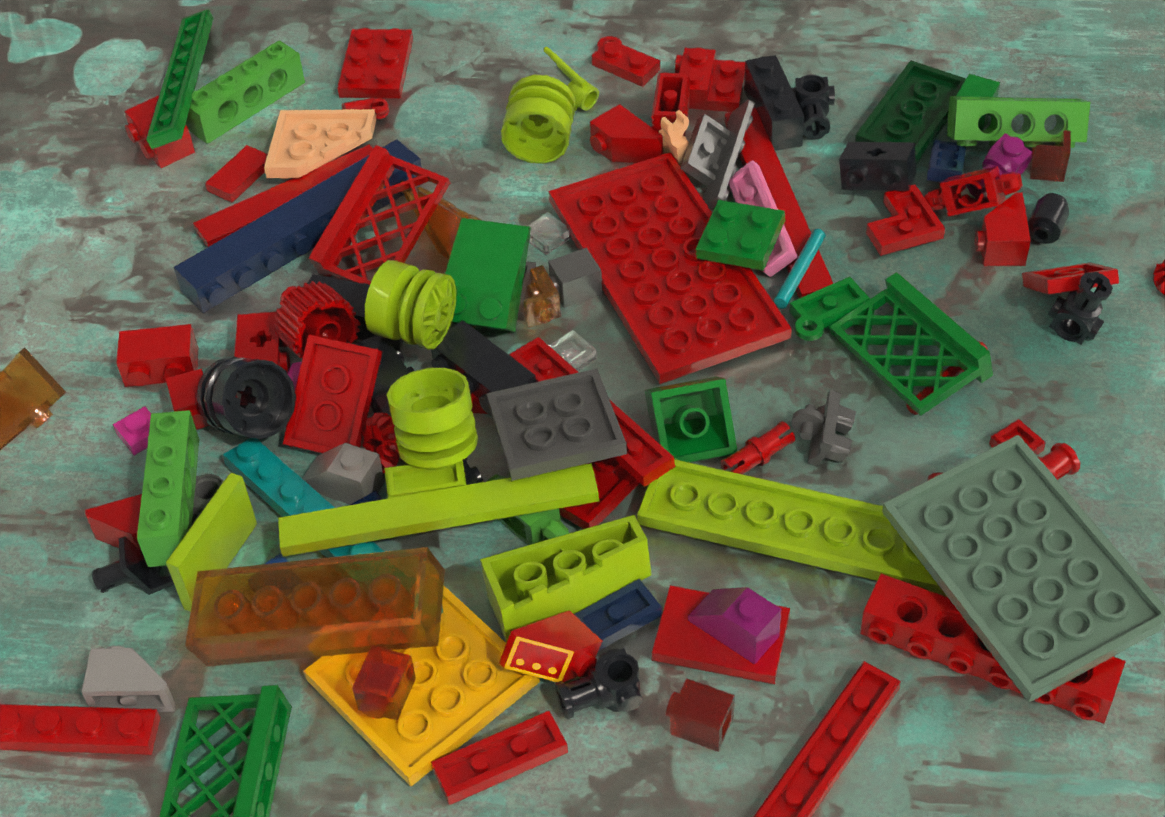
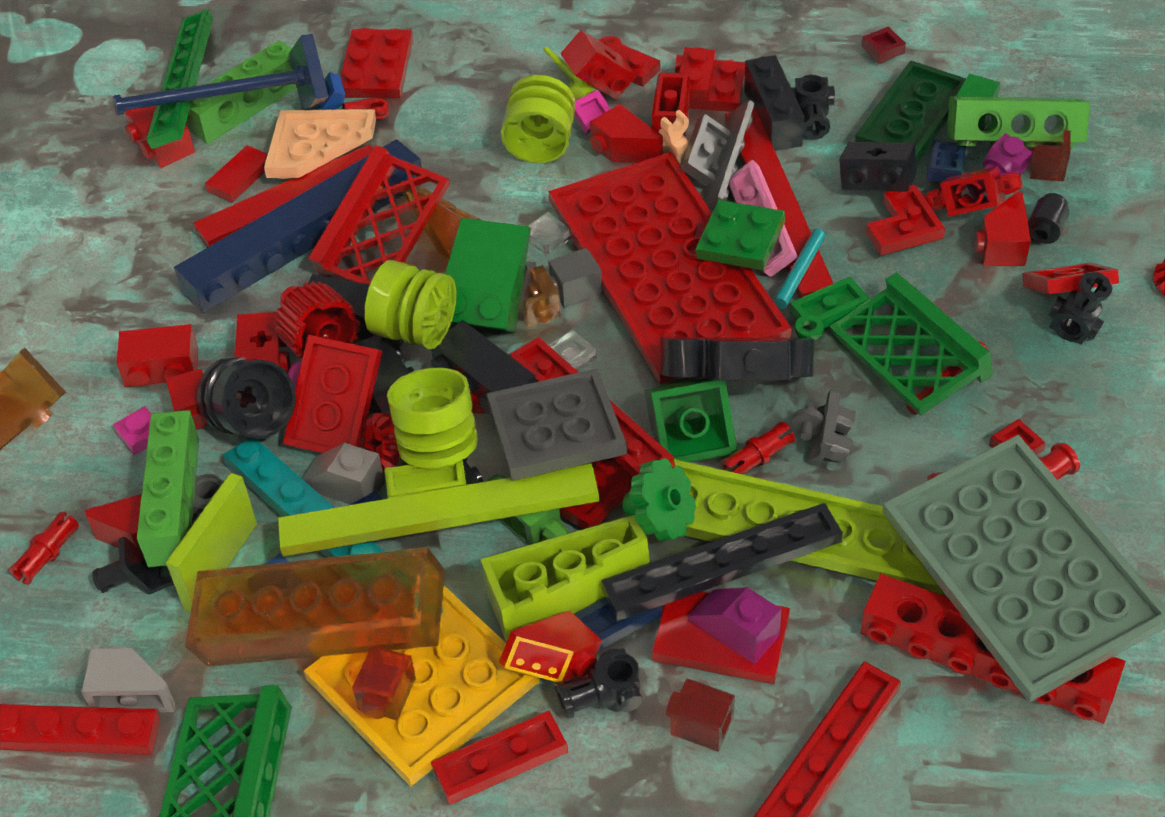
(44, 548): none -> red pin
(305, 74): none -> dark blue tile
(335, 92): none -> blue plate
(589, 108): none -> dark pink plate
(598, 64): none -> red brick
(661, 500): none -> green plant
(721, 561): none -> black plate
(737, 357): none -> black brick
(883, 44): none -> dark red plate

